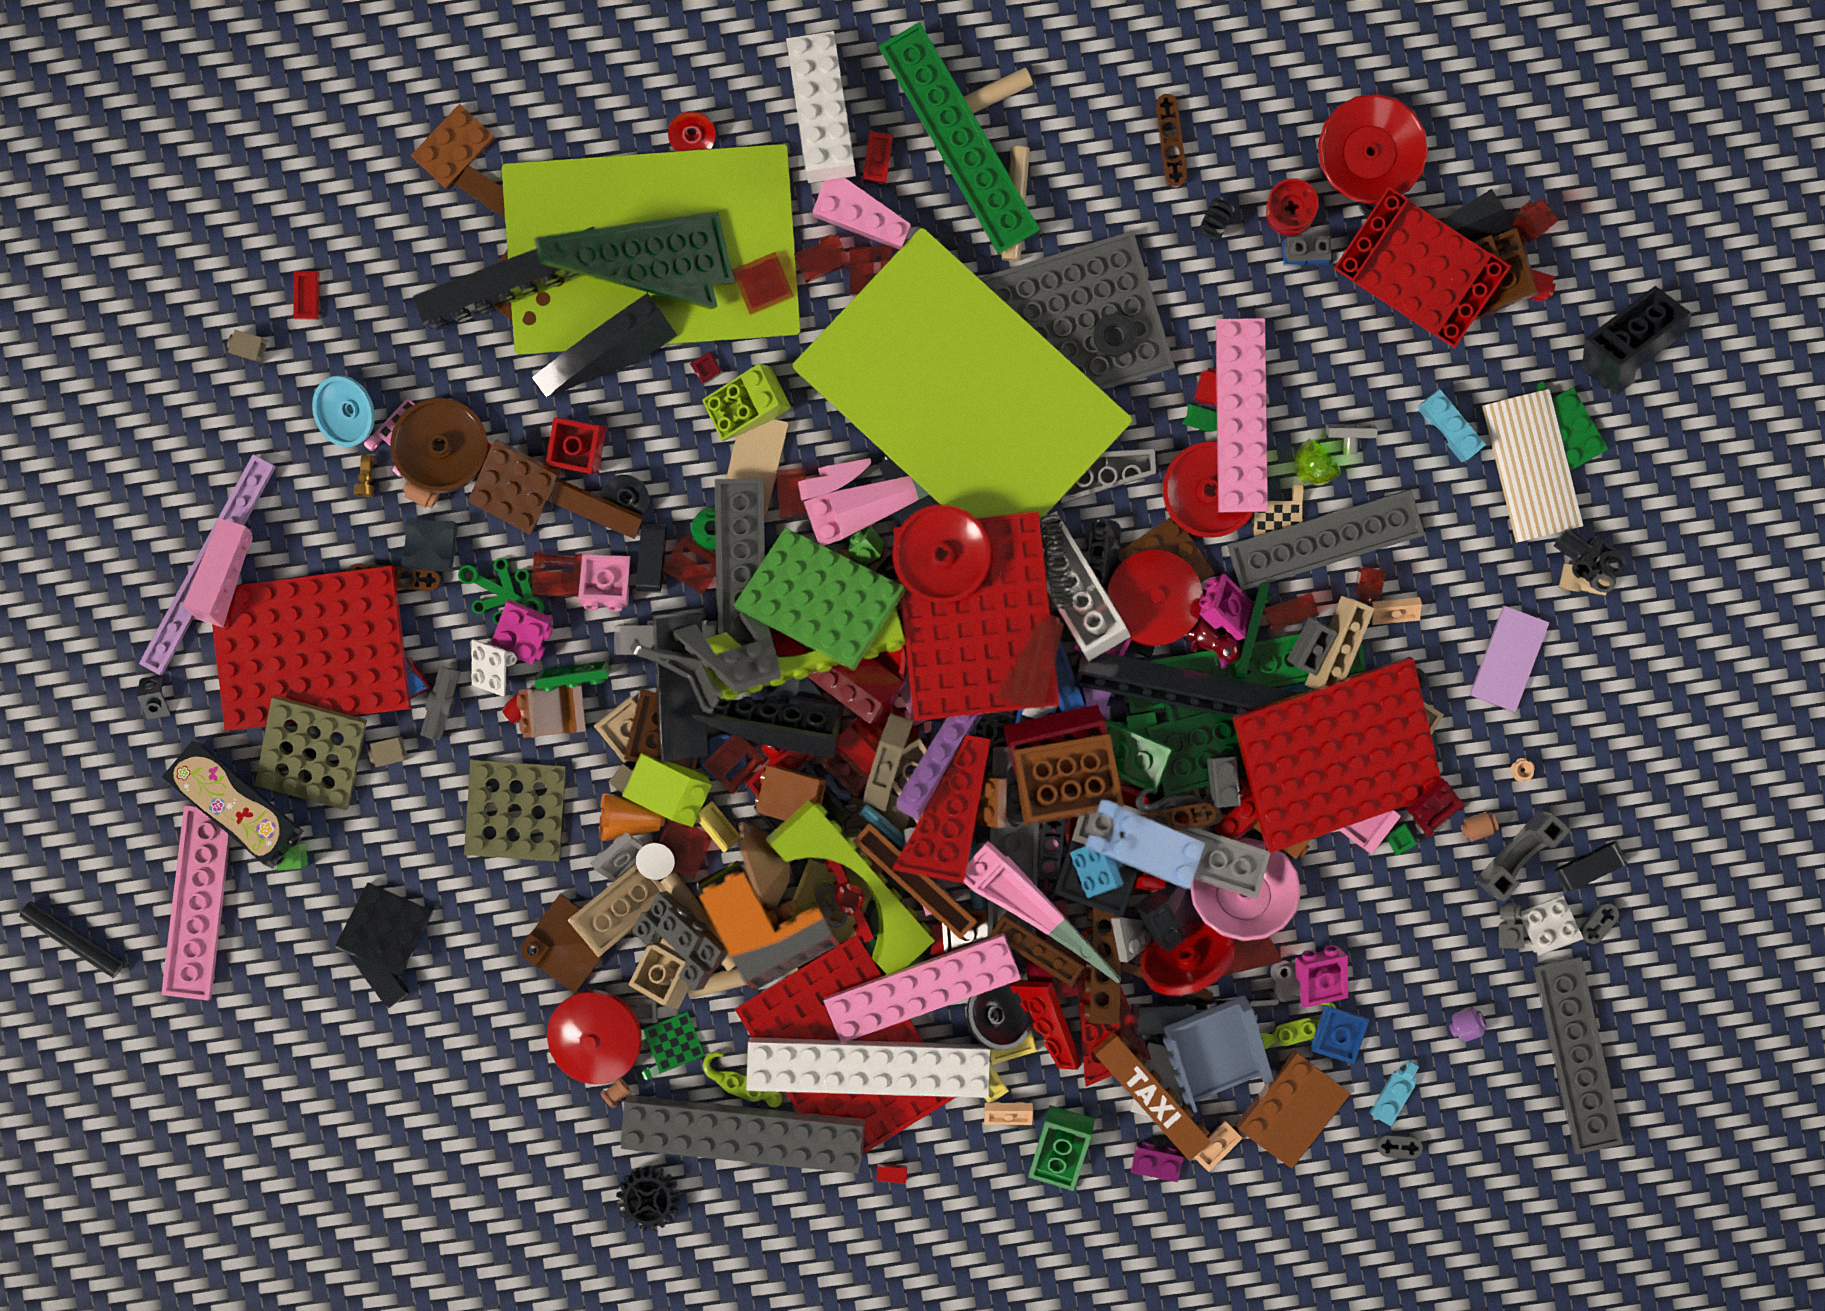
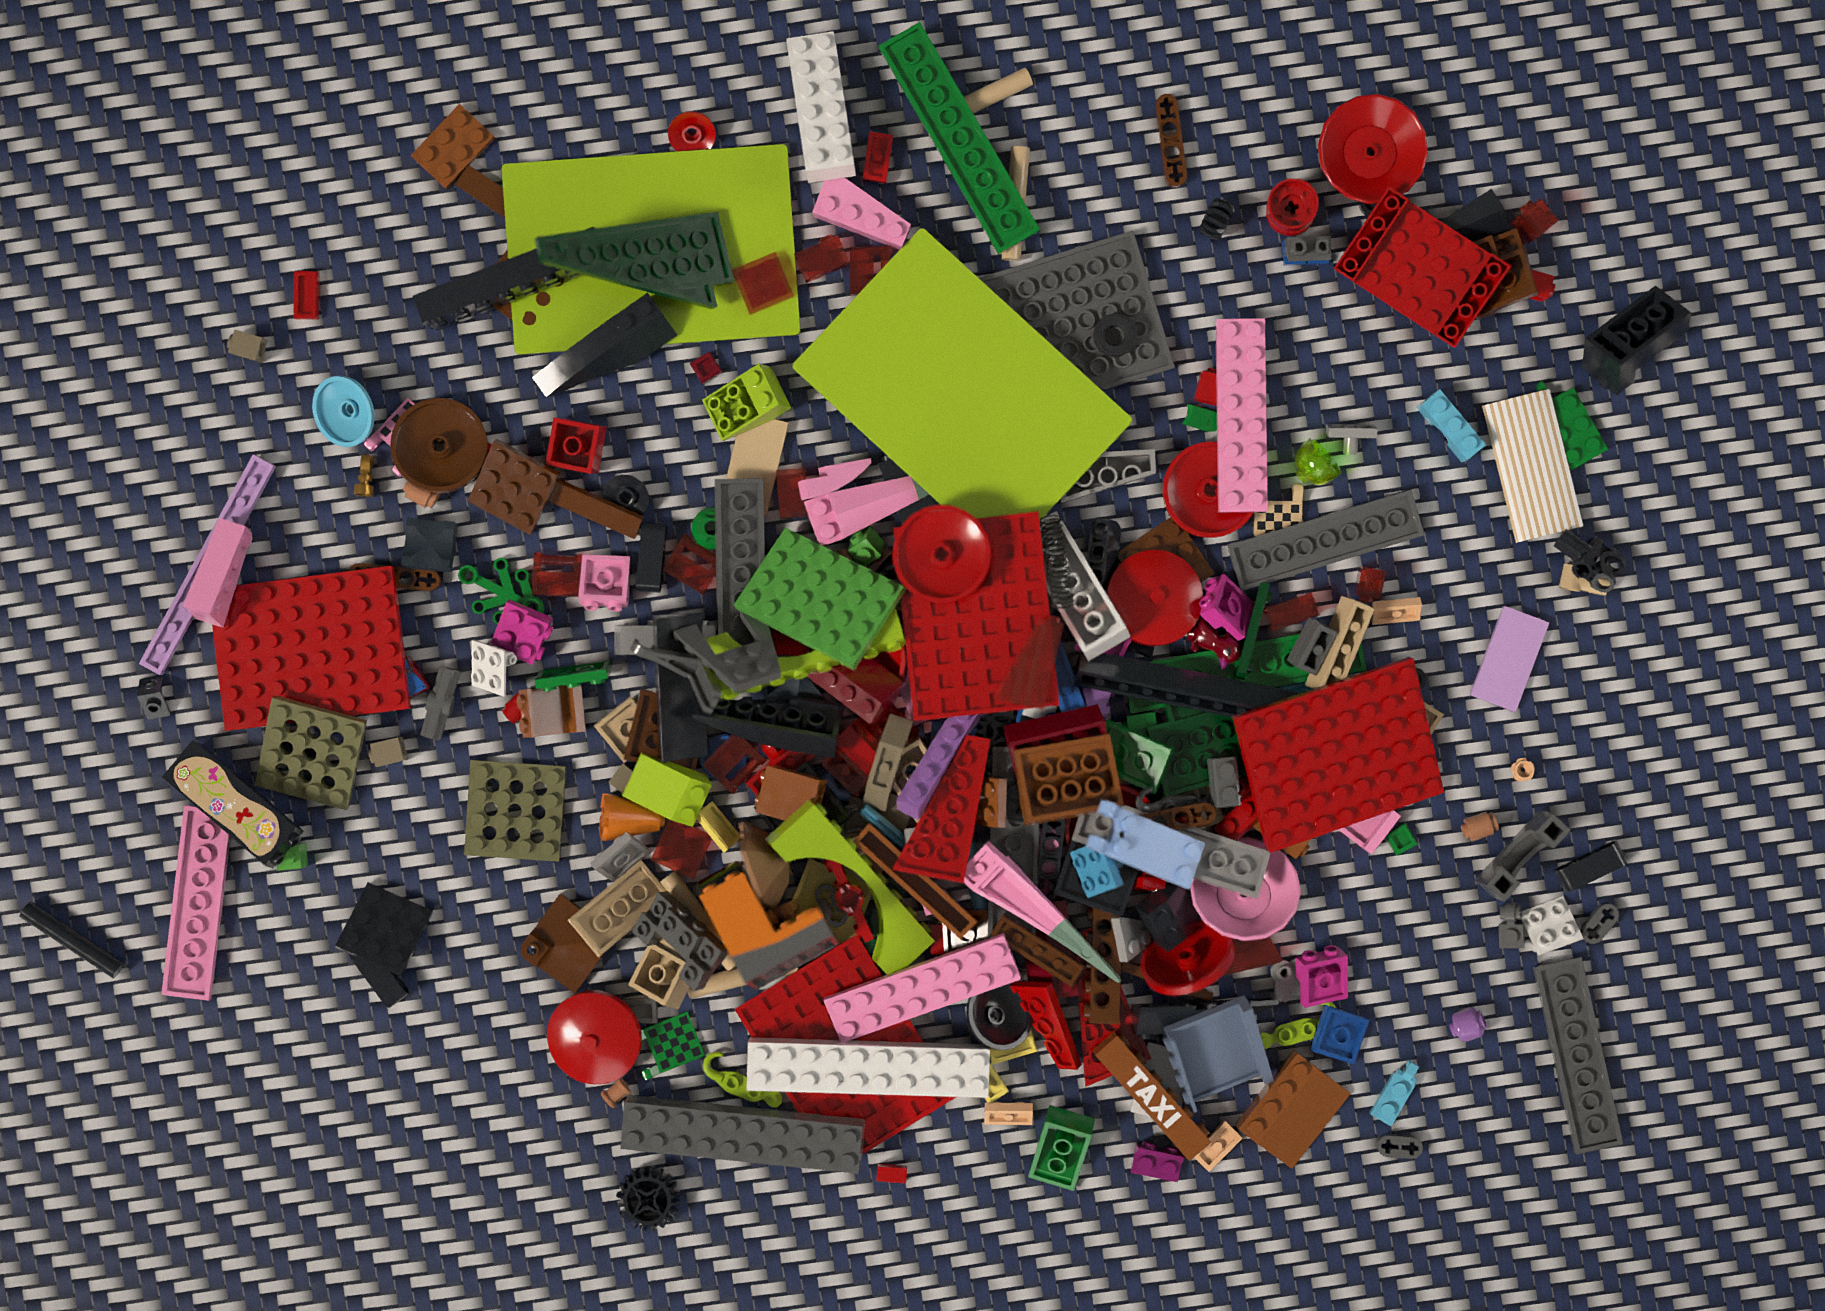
(655, 861): white sticker -> none
(1431, 803): dark red plate -> none

